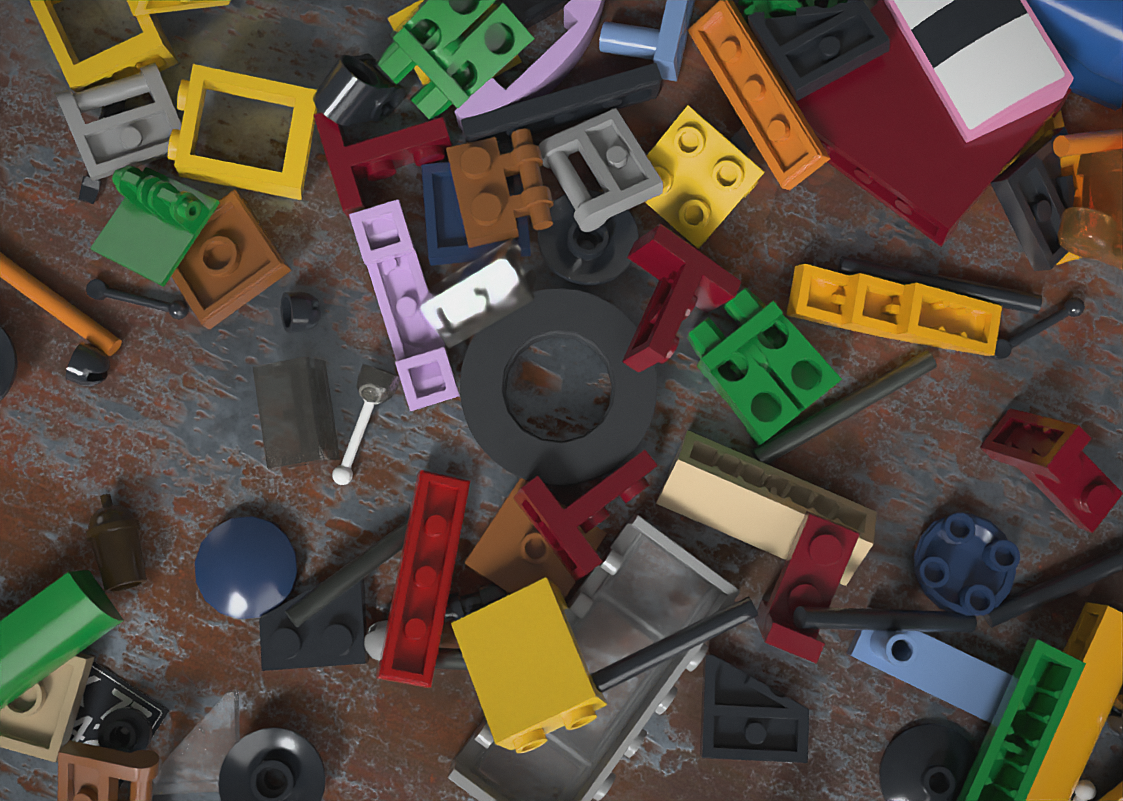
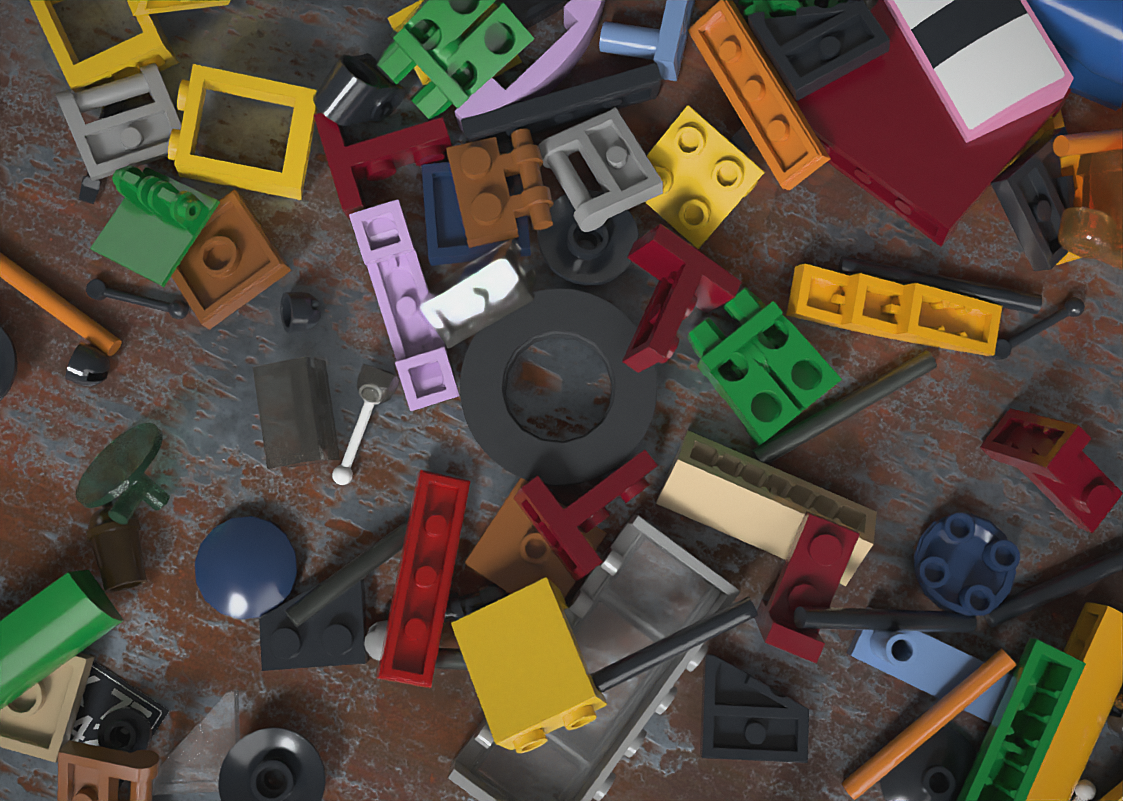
(121, 471): none -> clear green shield
(928, 724): none -> orange bar

